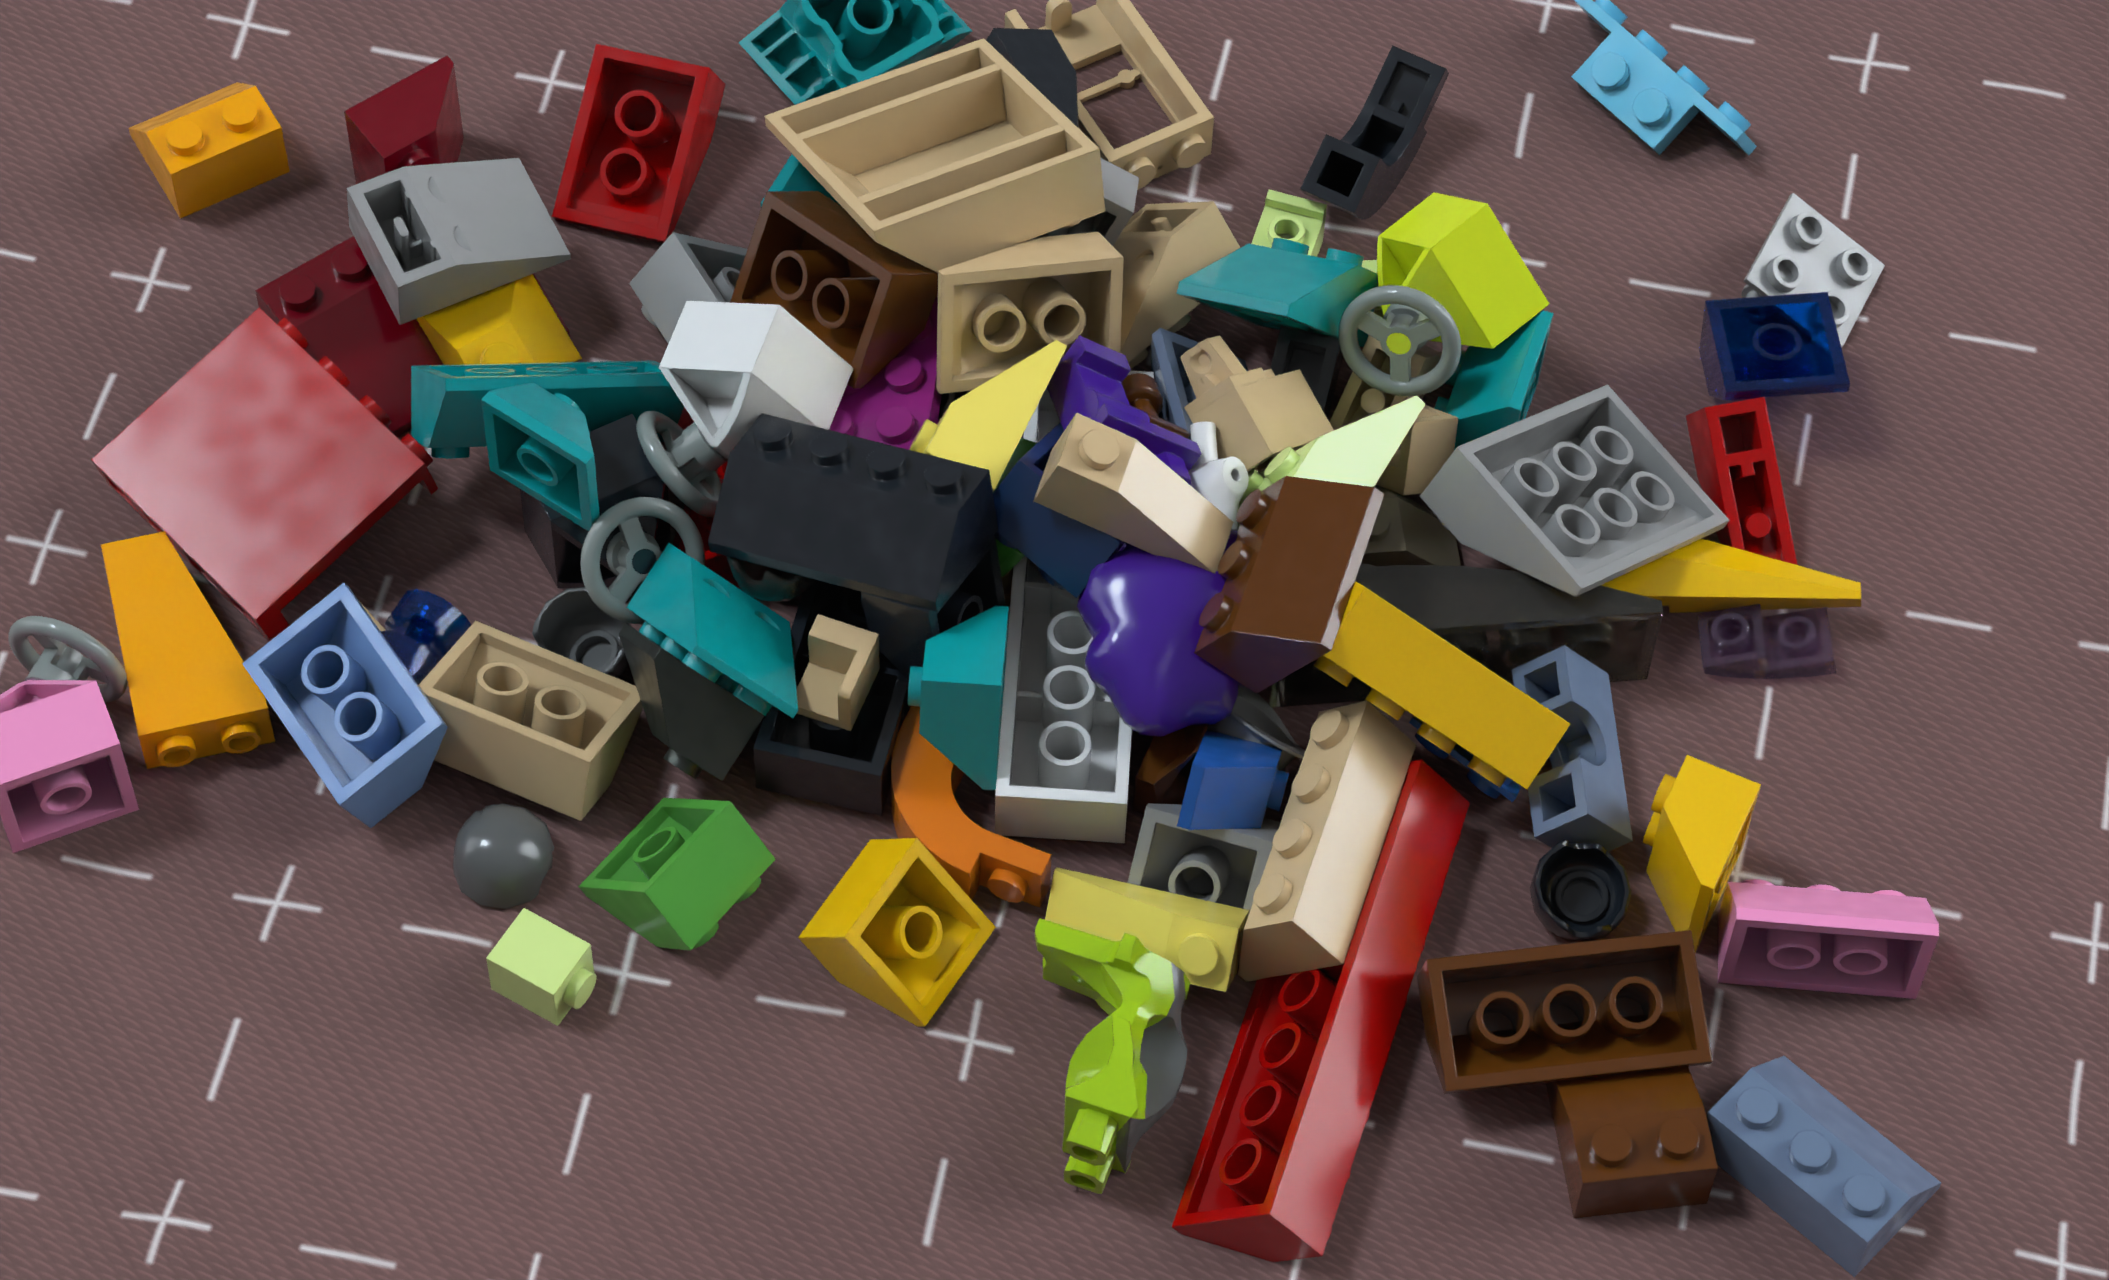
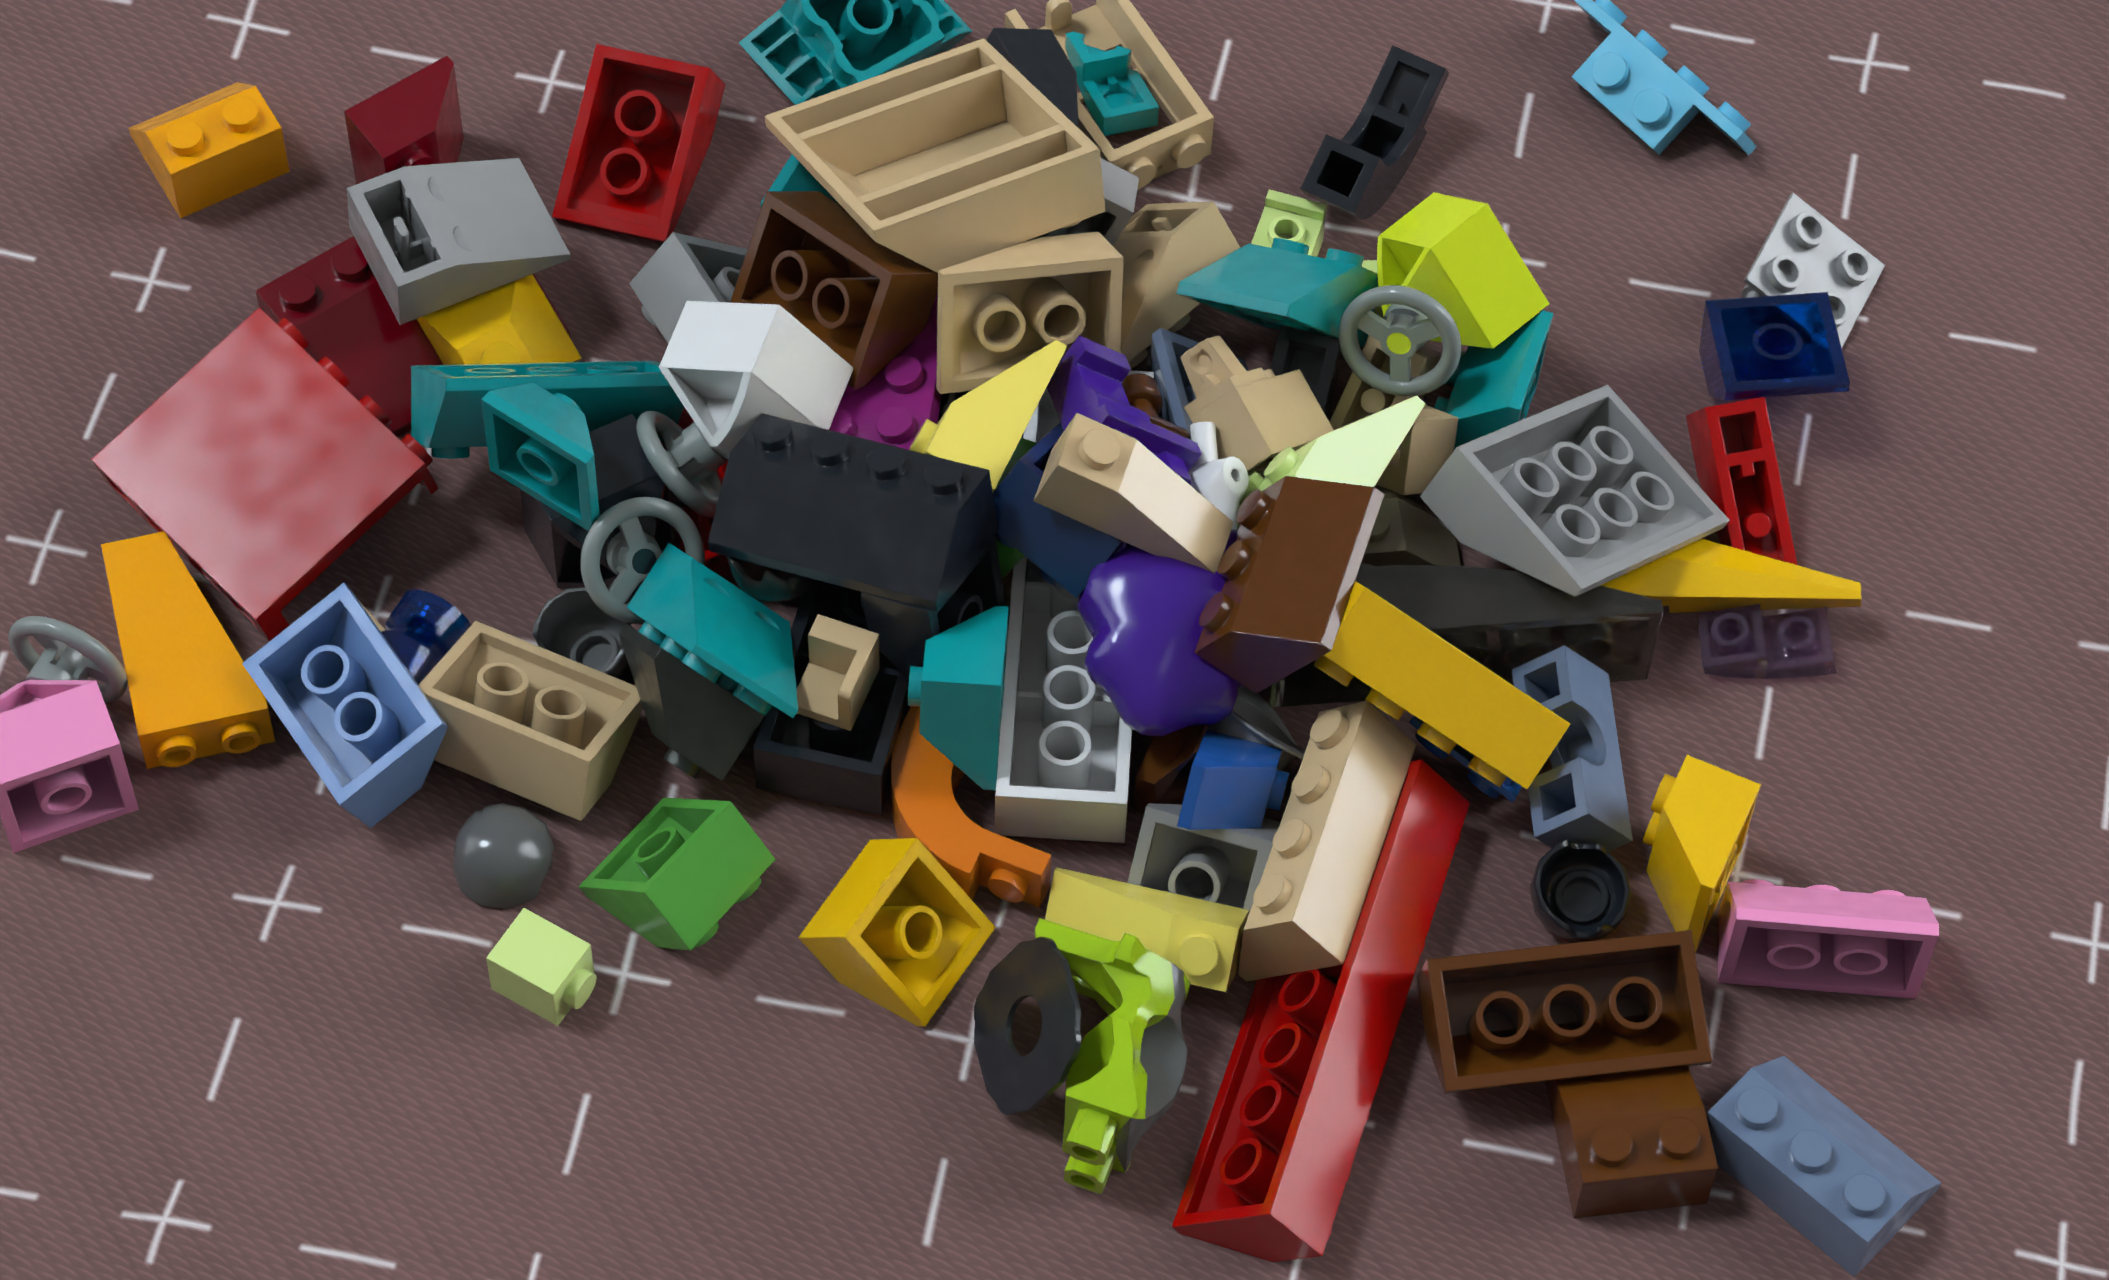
(1043, 973): none -> black piece
(1109, 87): none -> teal slope

